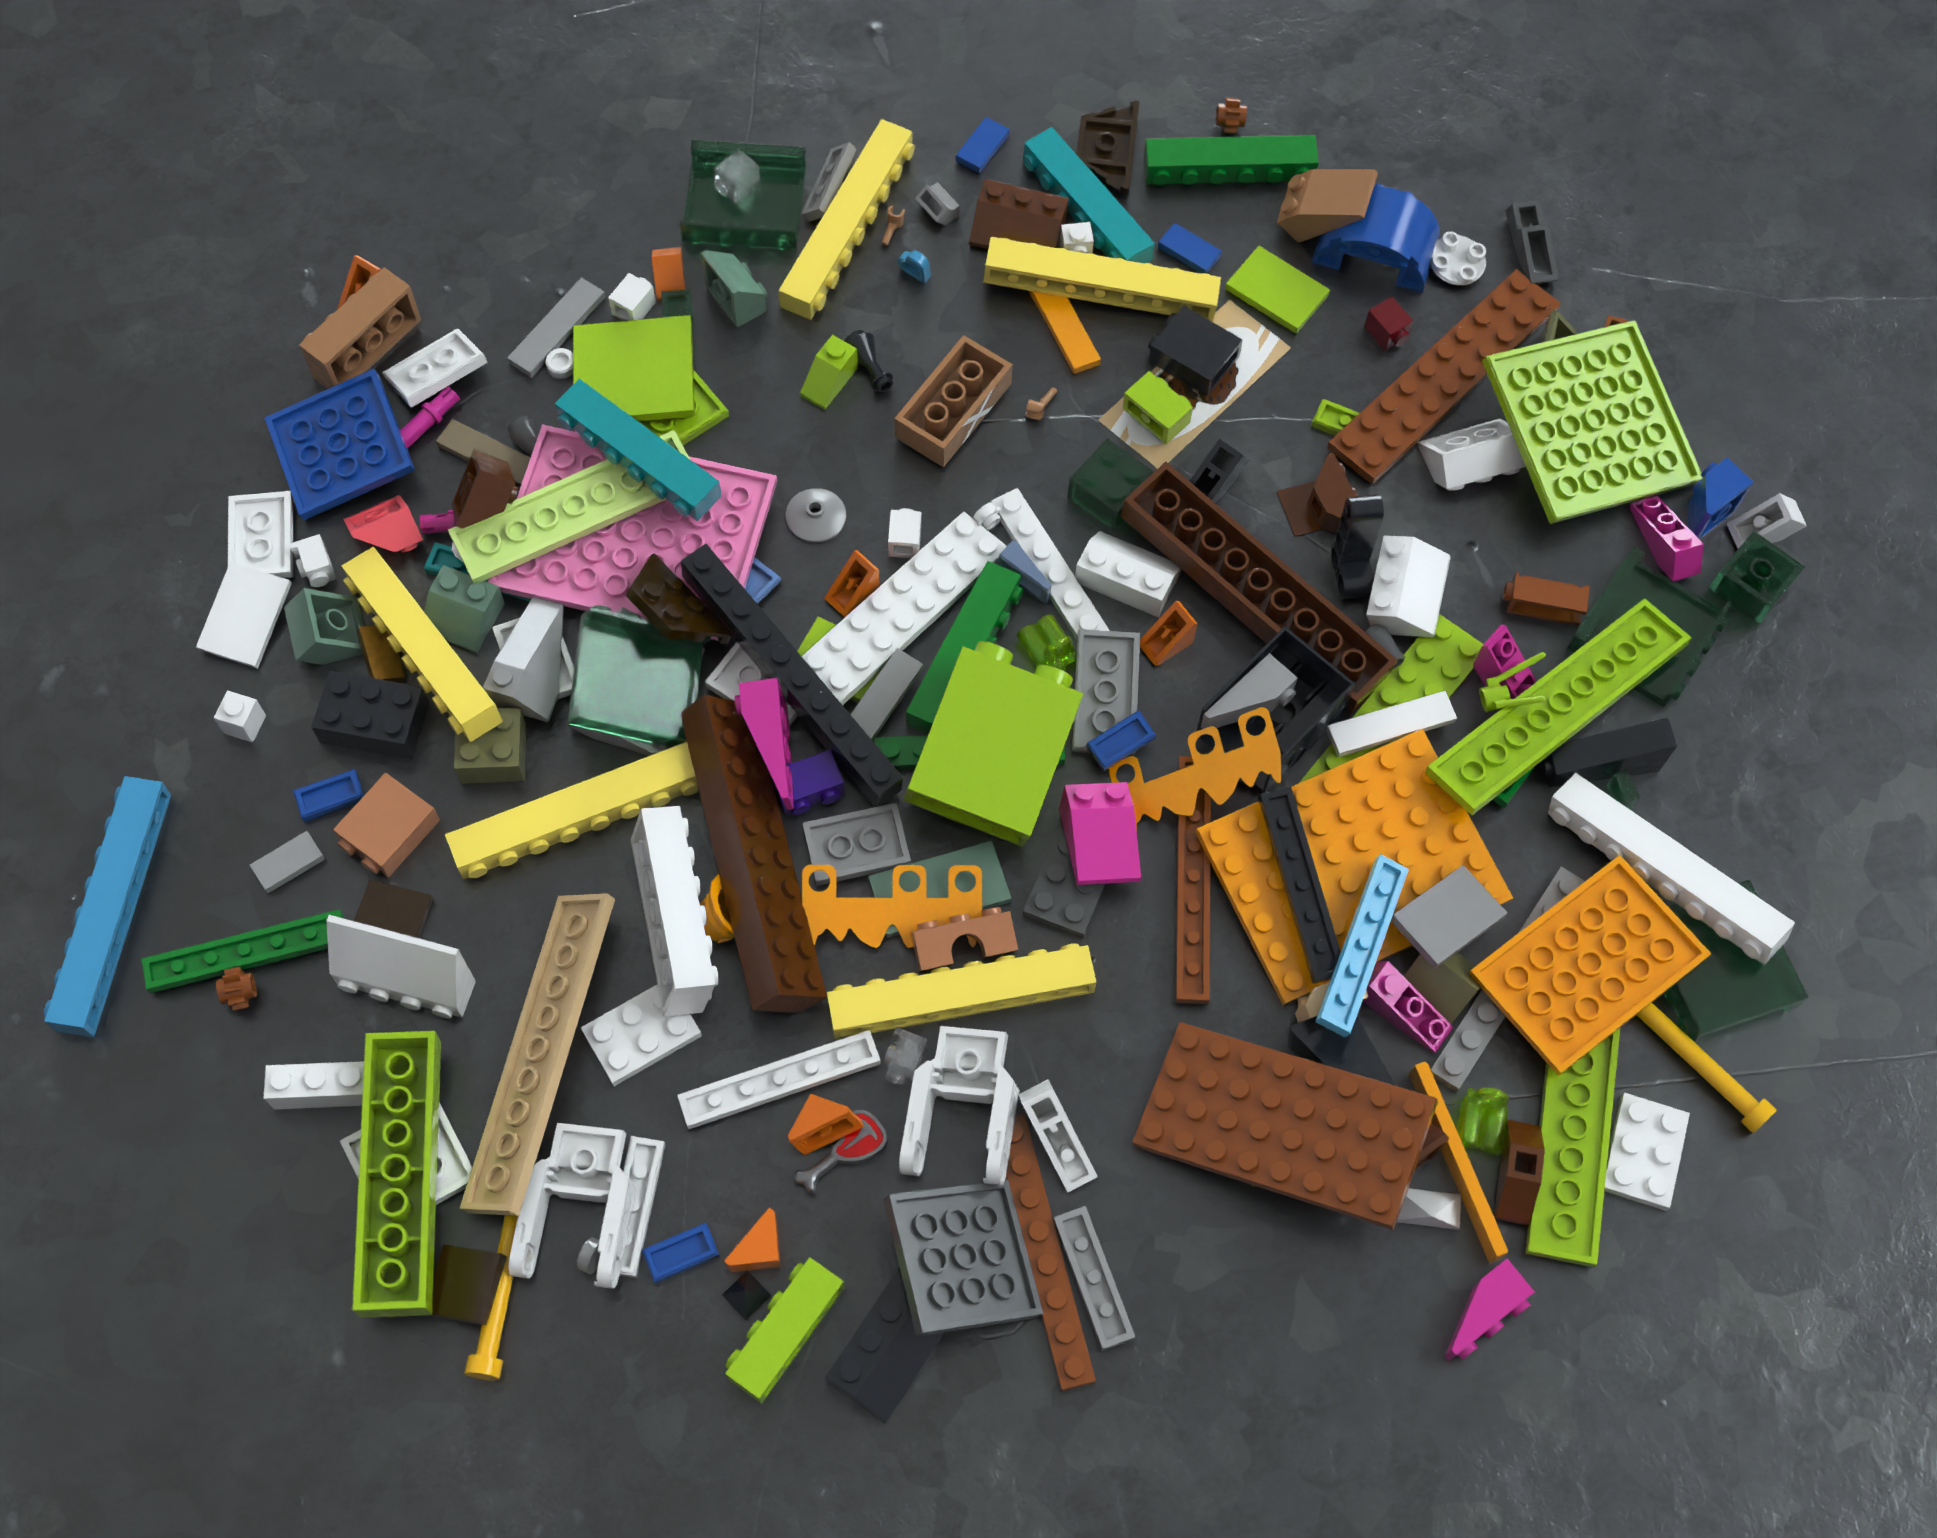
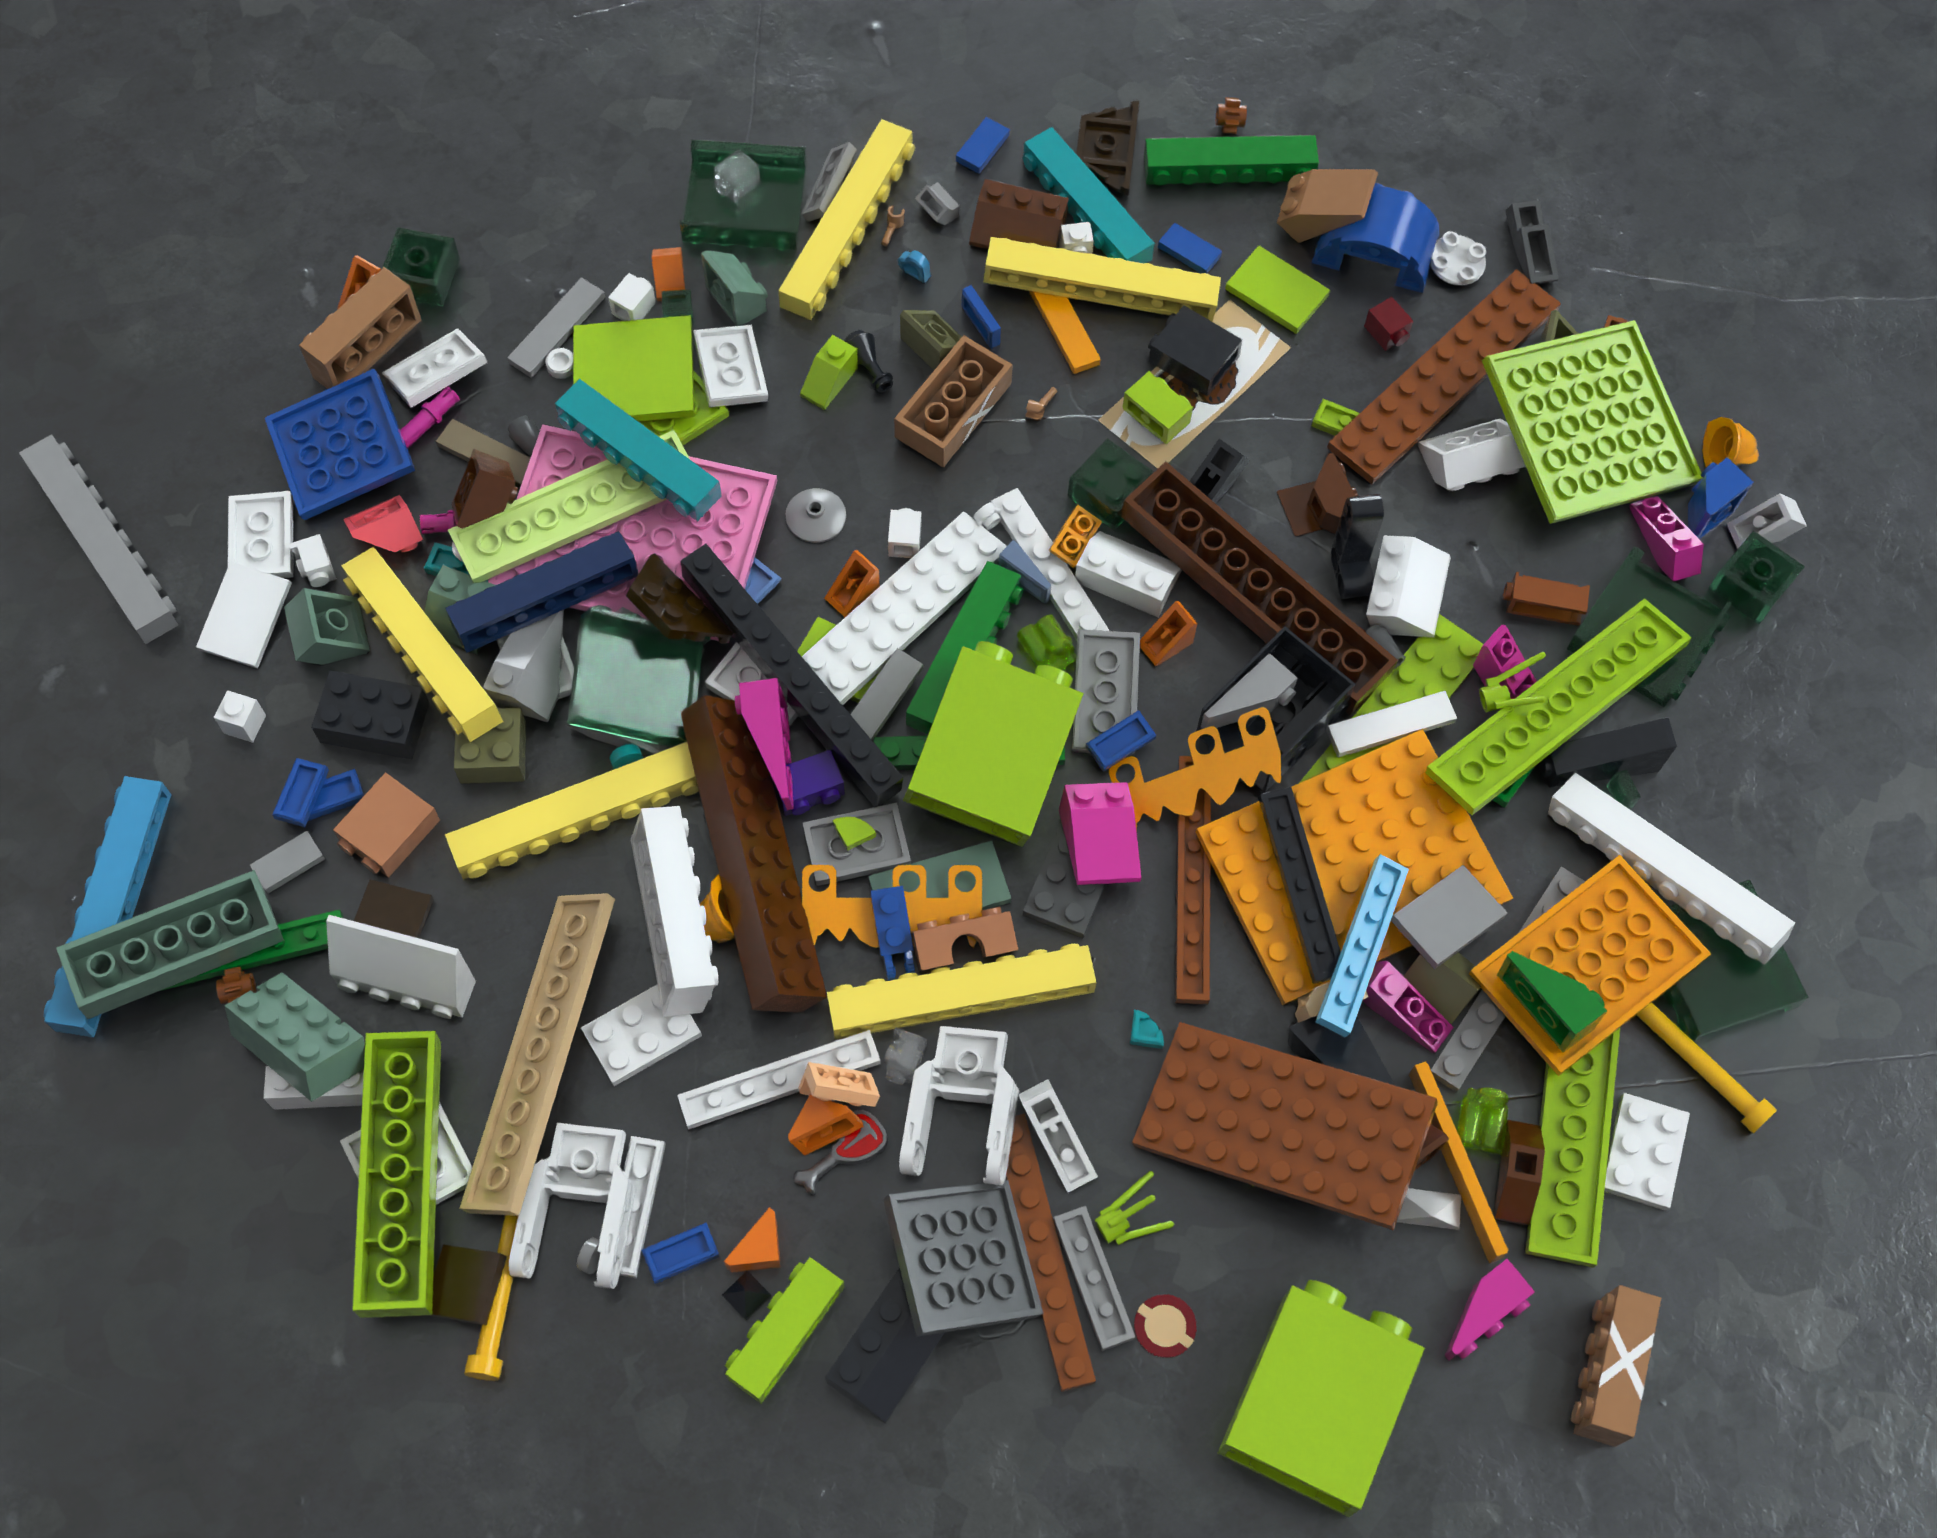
(99, 539): none -> light grey brick
(169, 944): none -> sand green brick
(296, 1036): none -> sand green piece
(300, 792): none -> blue tile
(379, 656): pearl gold tile -> none
(424, 263): none -> clear green brick
(542, 591): none -> dark blue brick
(625, 755): none -> teal tile
(730, 365): none -> white tile
(839, 1084): none -> light nougat bracket
(853, 831): none -> lime tile
(892, 928): none -> blue hinge
(927, 335): none -> olive slope
(981, 317): none -> blue tile
(1075, 535): none -> light orange slope
(1114, 1223): none -> lime plant
(1145, 1031): none -> teal tile
(1165, 1325): none -> sticker
(1323, 1397): none -> lime brick
(1555, 1001): none -> green slope
(1616, 1366): none -> medium nougat brick
(1728, 439): none -> light orange piece

